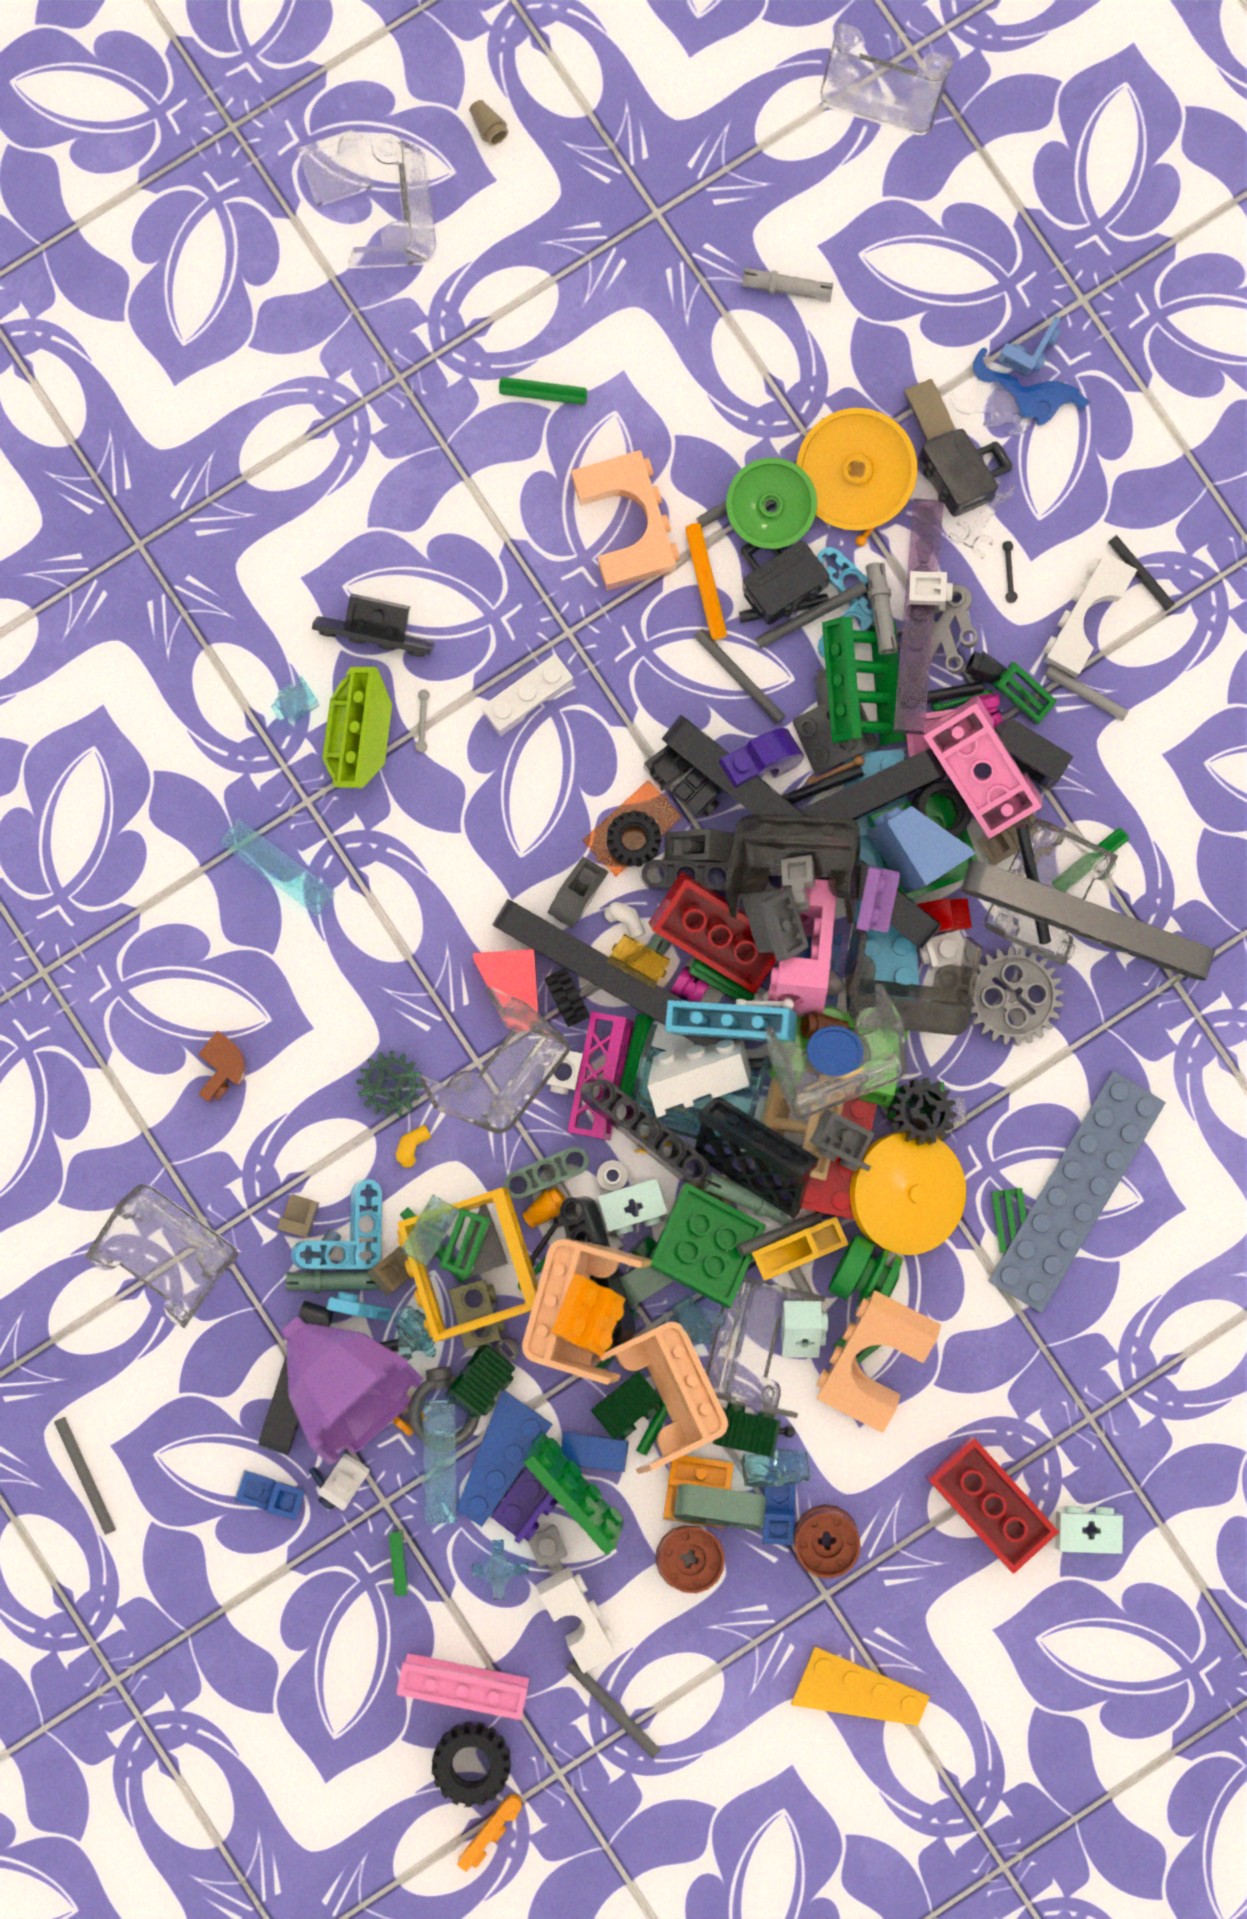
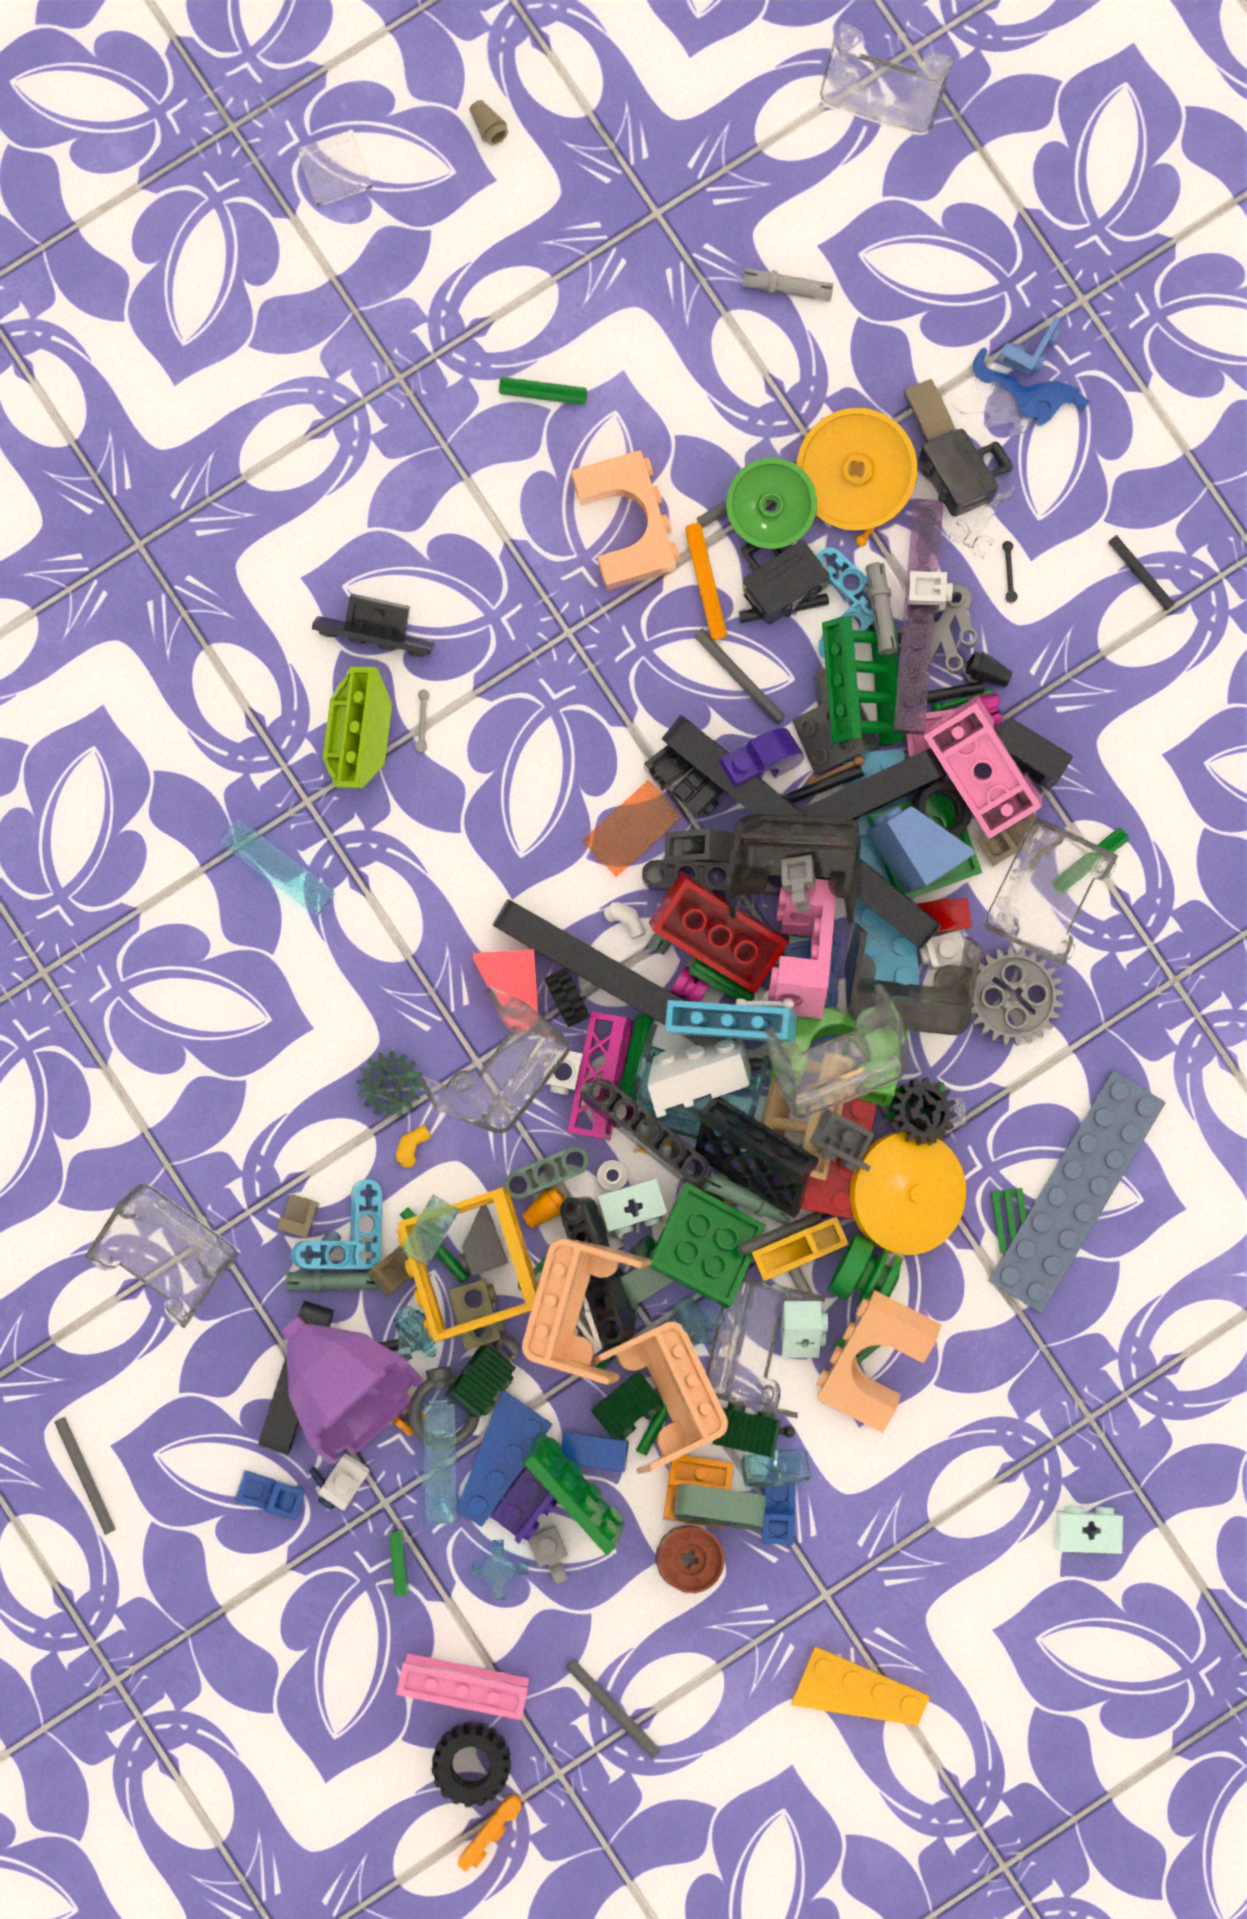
(228, 1061): dark orange brick -> none
(294, 701): clear light blue brick -> none
(349, 1304): medium azure wing -> none
(414, 237): clear windscreen -> none
(456, 1268): green tile -> none
(524, 695): white arch -> none
(557, 1222): black hinge -> none
(565, 1596): white arch -> none
(577, 892): dark grey slope -> none
(588, 1315): light orange plate -> none
(638, 960): clear yellow piece -> none
(647, 825): black tyre -> none
(775, 922): dark grey bracket -> none
(811, 614): dark grey bar -> none
(815, 1021): reddish brown cone -> none
(831, 1559): copper wheel -> none
(835, 984): light grey hinge -> none
(835, 1051): blue piece -> none
(878, 899): medium lavender bracket -> none
(992, 1504): red brick -> none
(1006, 677): green tile -> none
(1032, 874): black bar -> none
(1086, 693): light grey bar -> none
(1087, 920): beam -> none
(1107, 583): white arch -> none

